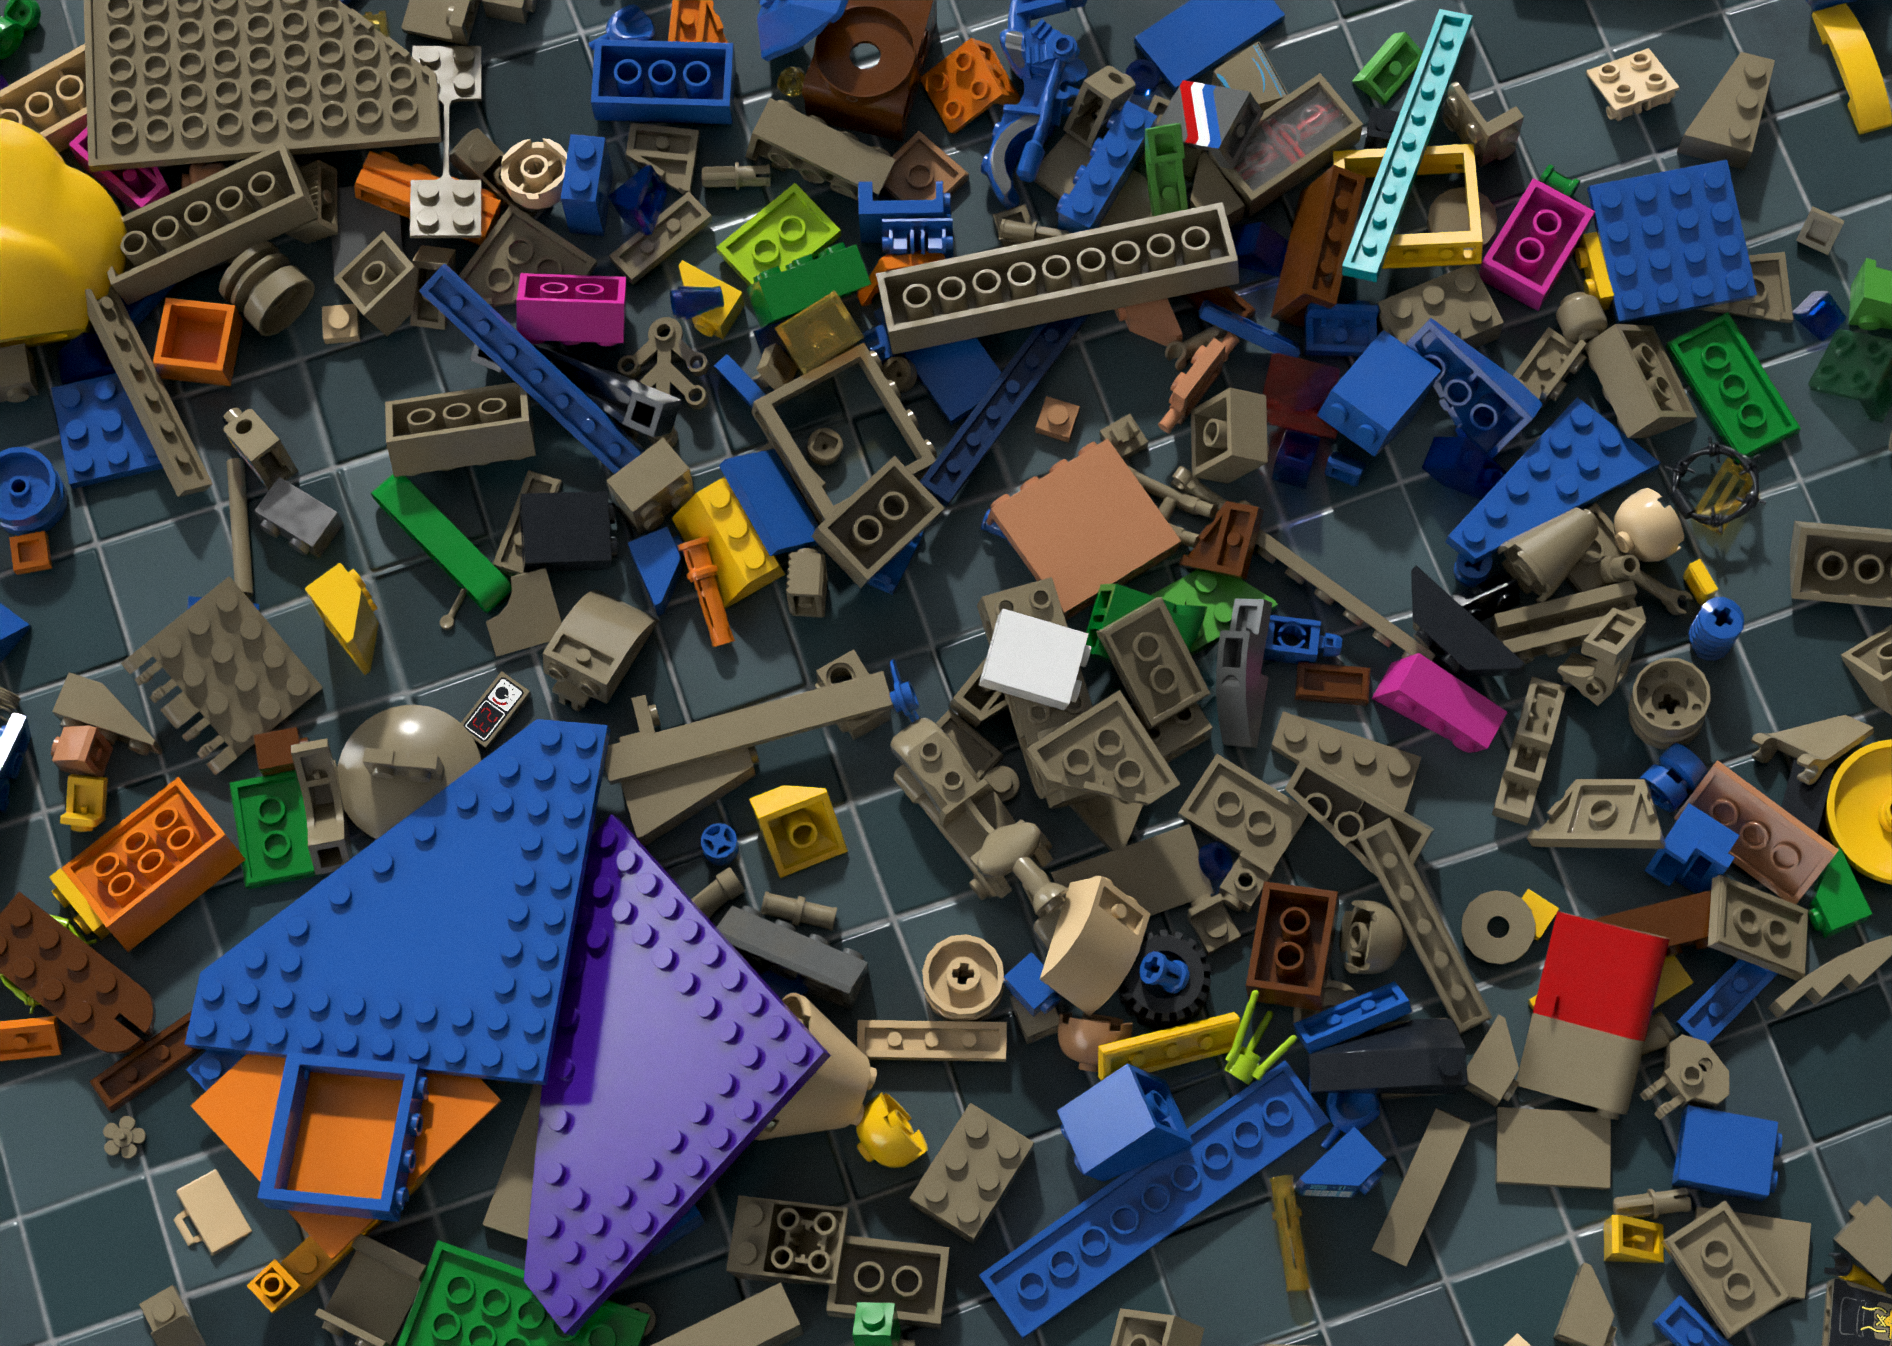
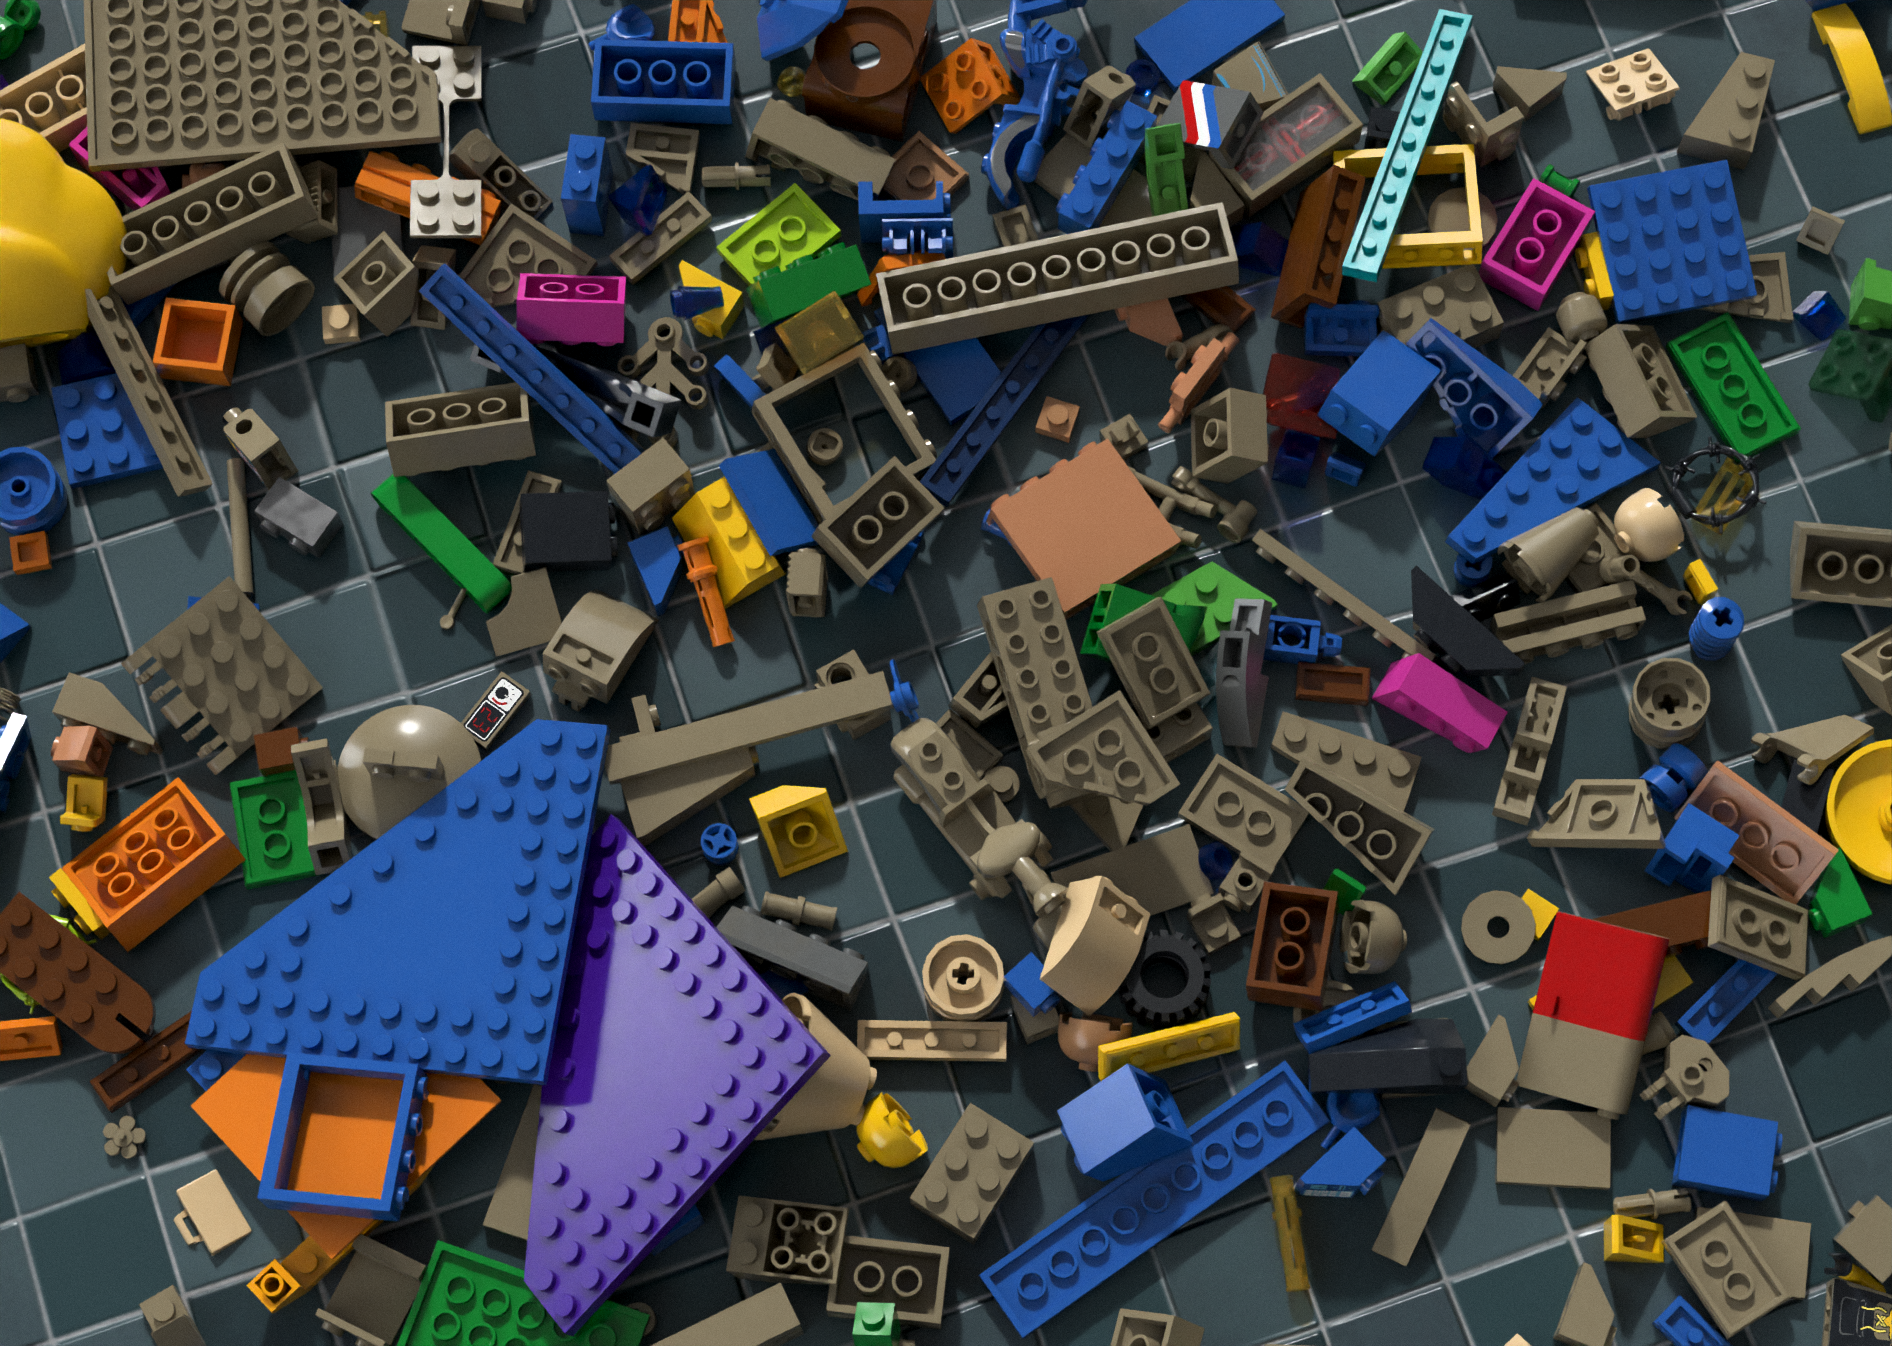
(347, 612): yellow slope -> none
(534, 173): tan cylinder -> none
(1024, 232): dark tan axle -> none
(1035, 660): white brick -> none
(1165, 968): blue bush -> none
(1227, 542): reddish brown wing -> none
(1243, 1061): lime plant -> none
(1247, 329): blue tile -> none
(1347, 888): none -> green slope
(1424, 925): dark tan tile -> none
(1528, 88): none -> dark tan slope
(1602, 676): dark tan tile -> none

